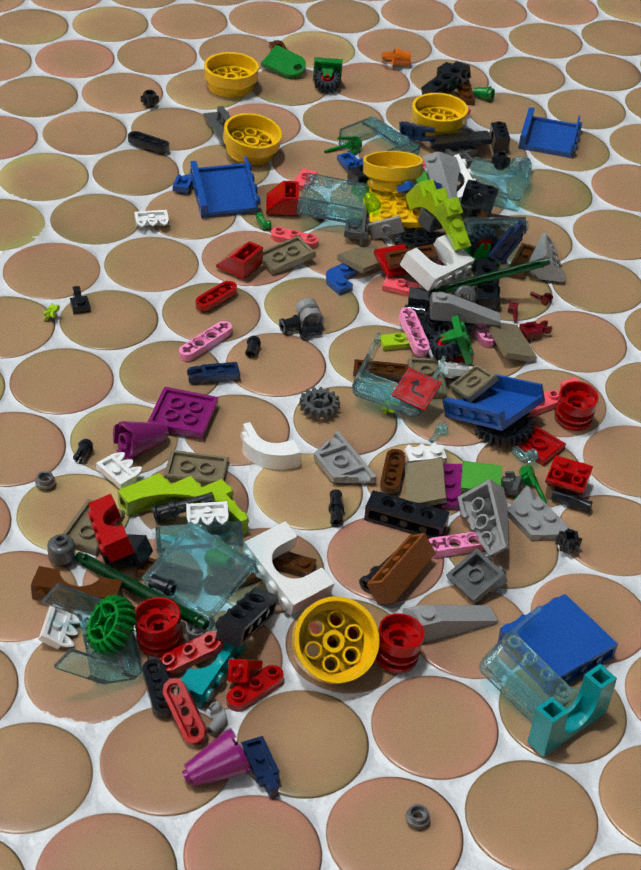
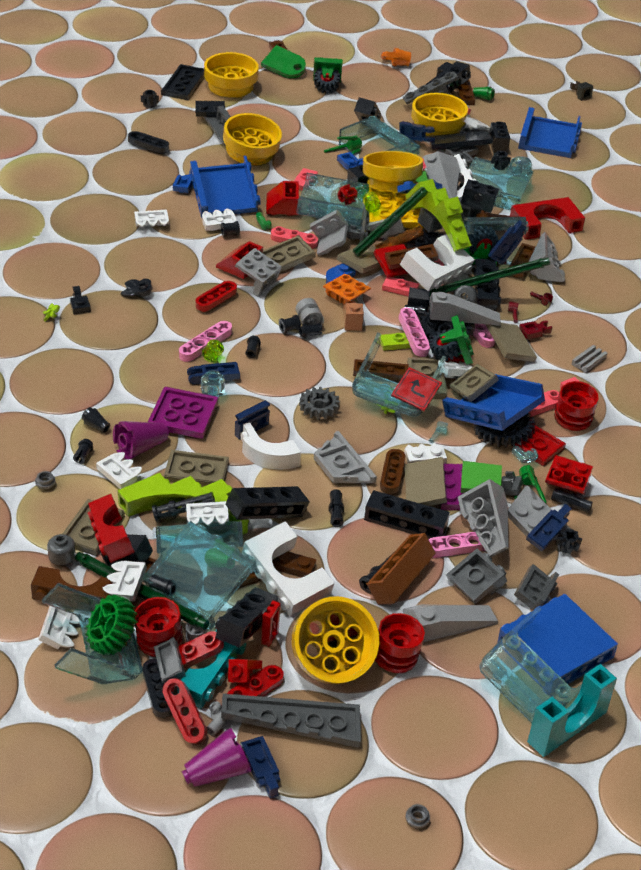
(93, 418): none -> black cone
(126, 579): none -> white plate
(134, 287): none -> black plate
(169, 660): none -> dark grey tile
(183, 82): none -> black tile
(207, 108): none -> black bracket
(212, 350): none -> clear neon green wheel
(213, 383): none -> clear light blue head
(214, 221): none -> white plate
(230, 229): none -> black bush
(257, 415): none -> dark blue plate
(259, 268): none -> light grey bracket
(267, 502): none -> black brick
(270, 623): none -> red tile
(307, 718): none -> dark grey wing
(330, 231): none -> light grey bracket
(345, 289): none -> orange hinge
(347, 194): none -> red gear
(353, 316): none -> nougat slope
(366, 108): none -> black brick
(390, 221): none -> dark green axle
(401, 238): none -> clear orange pin
(435, 86): none -> dark grey bracket
(475, 124): none -> white plate
(536, 587): none -> dark grey bracket
(549, 527): none -> dark blue hinge
(558, 209): none -> red arch
(584, 90): none -> pearl dark grey piece
(587, 356): none -> light grey tile

